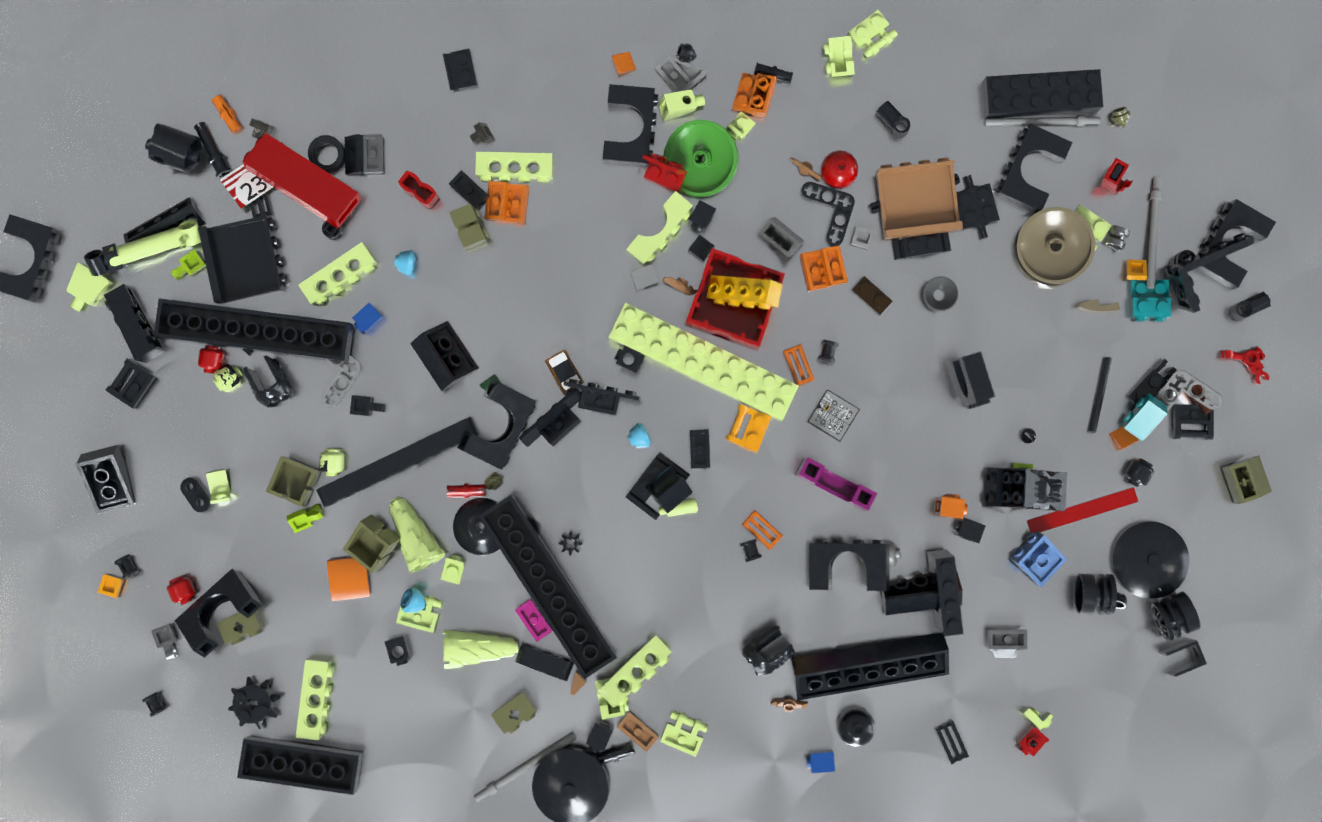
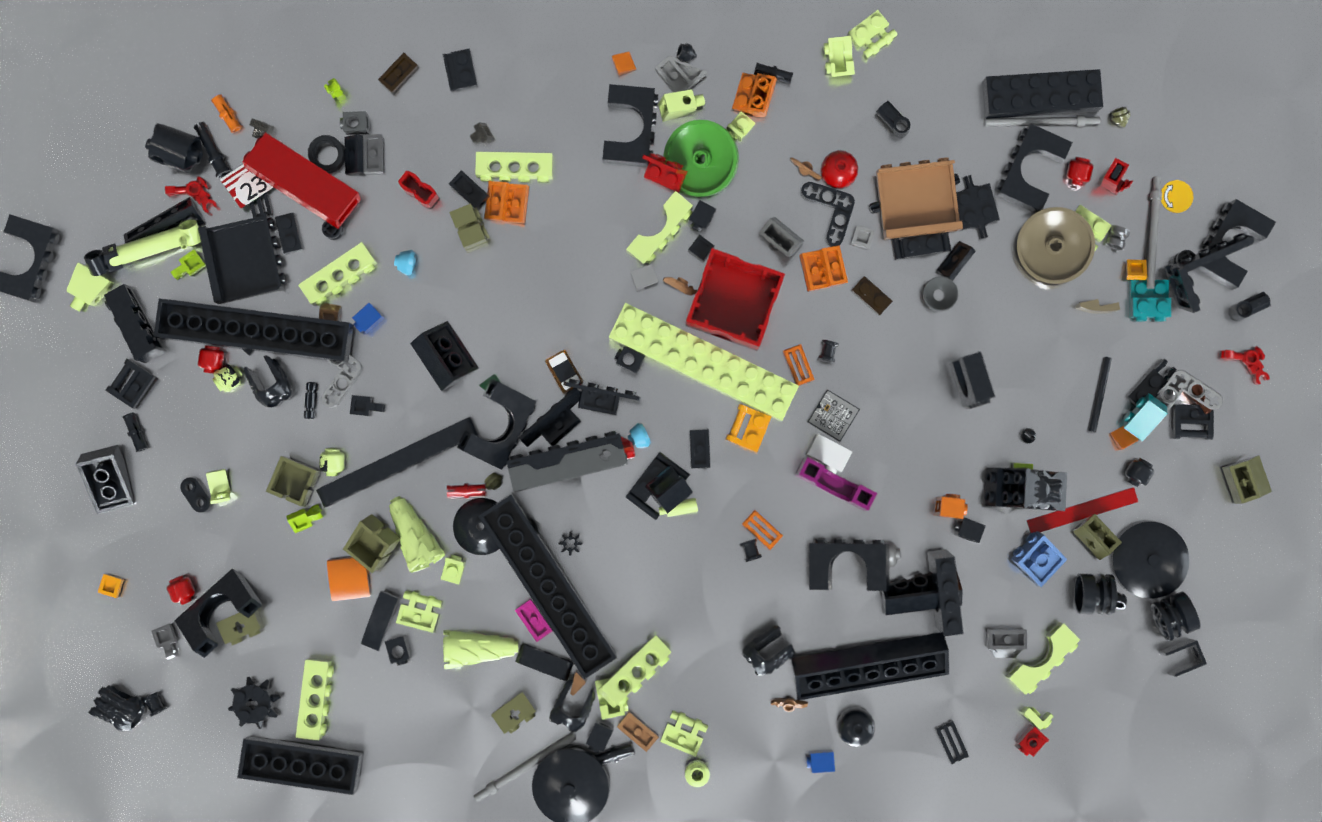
(118, 708): none -> black piece
(126, 566): black bush -> none
(135, 432): none -> black pin
(195, 190): none -> red piece
(289, 233): none -> black plate
(310, 400): none -> black axle
(329, 312): none -> medium nougat slope
(335, 90): none -> lime plate
(363, 123): none -> dark grey brick
(380, 620): none -> black slope
(398, 73): none -> dark brown plate
(412, 601): medium azure cone -> none
(569, 461): none -> dark grey piece
(573, 723): none -> black piece
(697, 780): none -> yellowish green head
(744, 291): yellow brick -> none
(829, 454): none -> white brick
(956, 260): none -> black plate
(1061, 642): none -> yellowish green arch
(1079, 170): none -> red head
(1097, 537): none -> olive brick
(1177, 196): none -> yellow sticker

